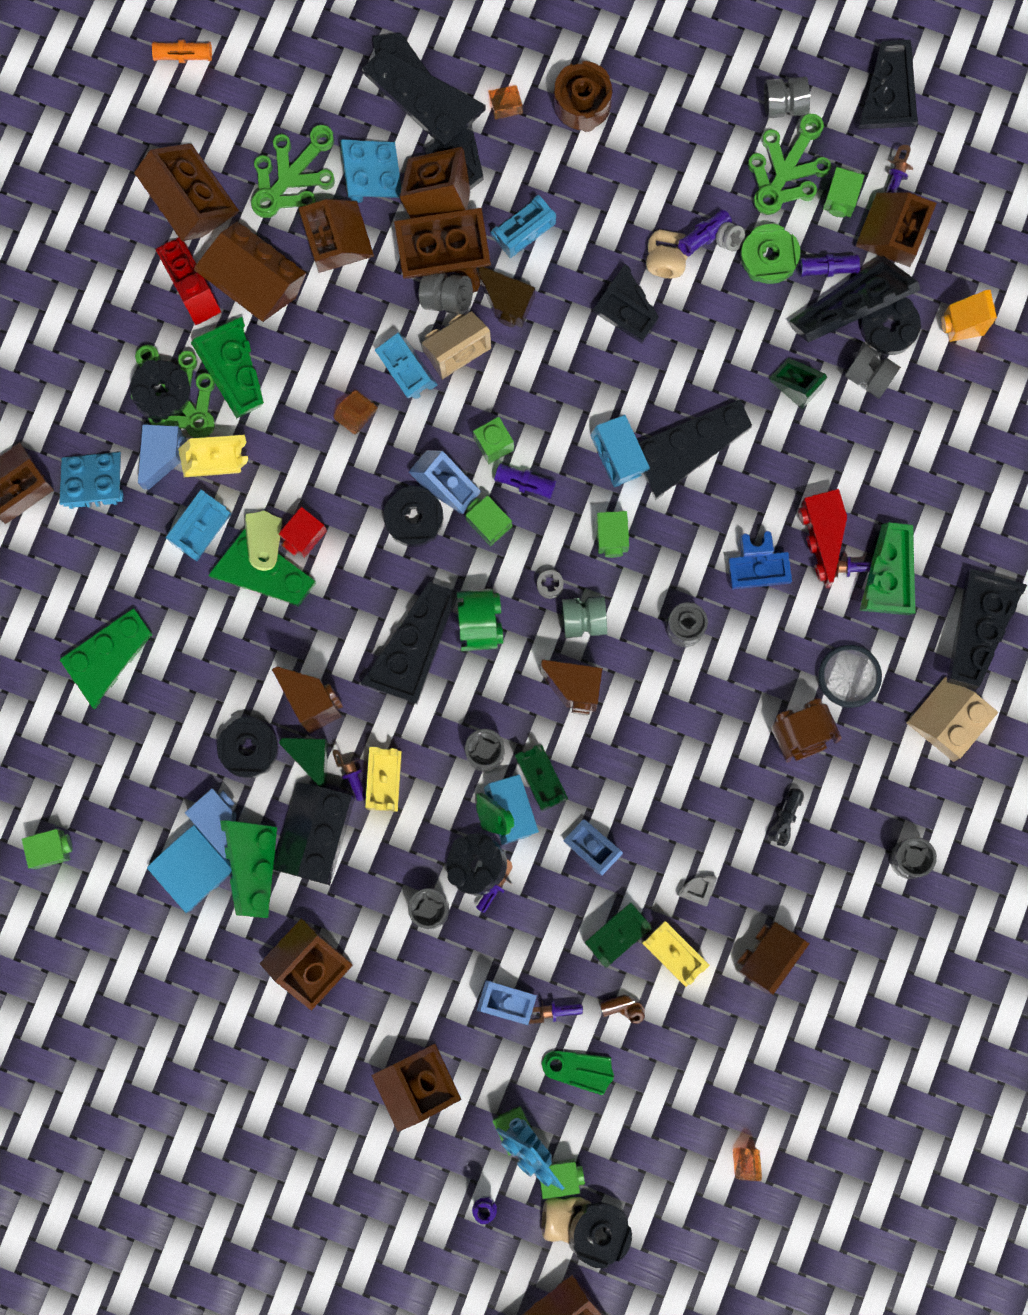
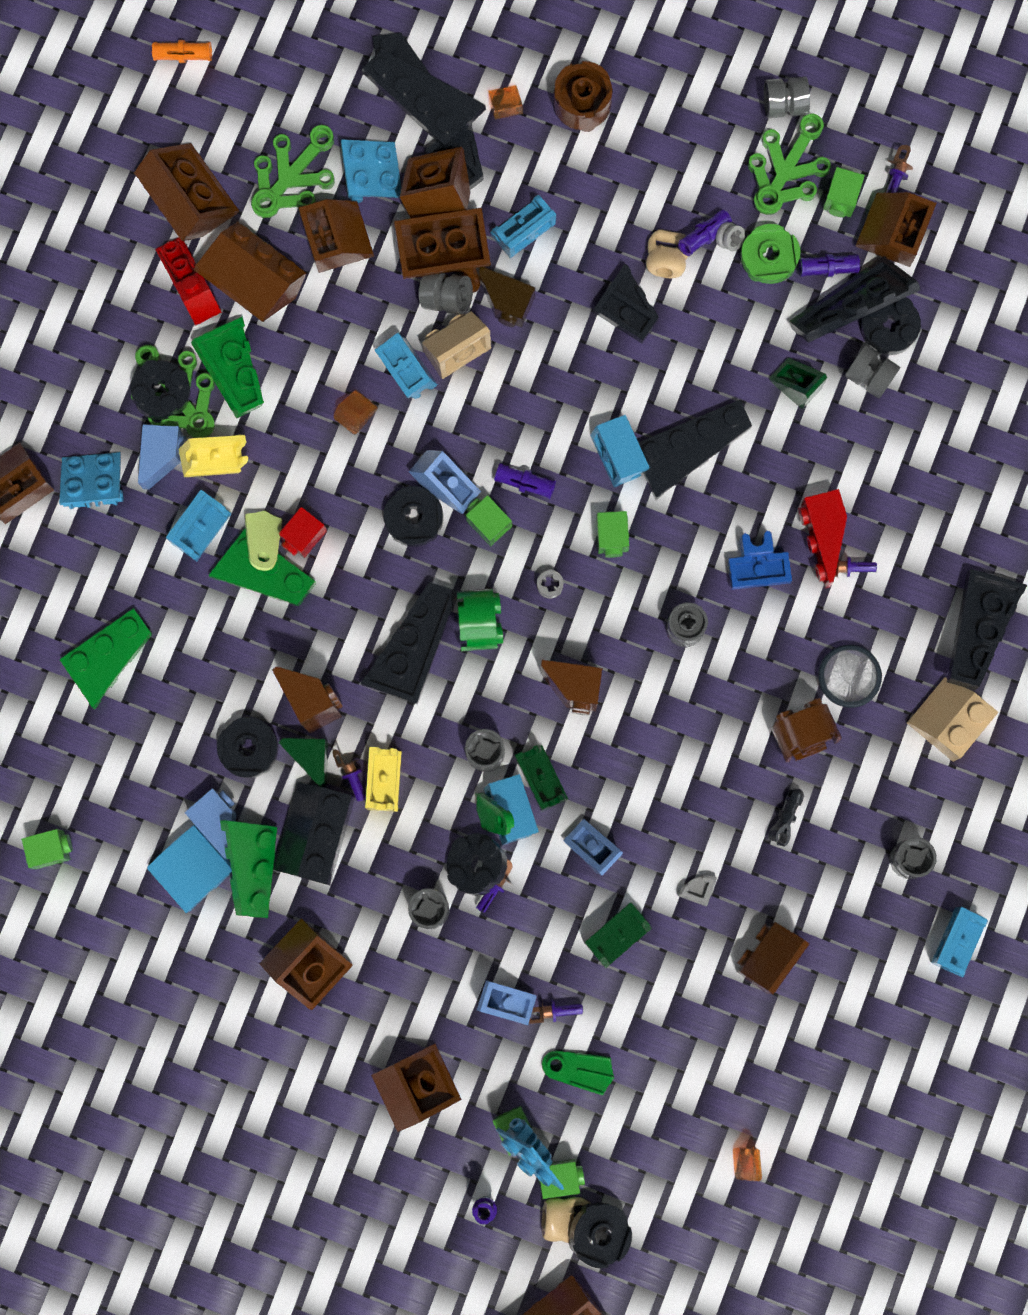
(493, 440): bright green brick -> none
(584, 617): sand green wheel -> none
(624, 1005): reddish brown arm -> none
(675, 954): light yellow hinge -> none
(892, 89): black wing -> none
(892, 575): green wing -> none
(959, 941): none -> dark azure hinge
(969, 317): light orange slope -> none

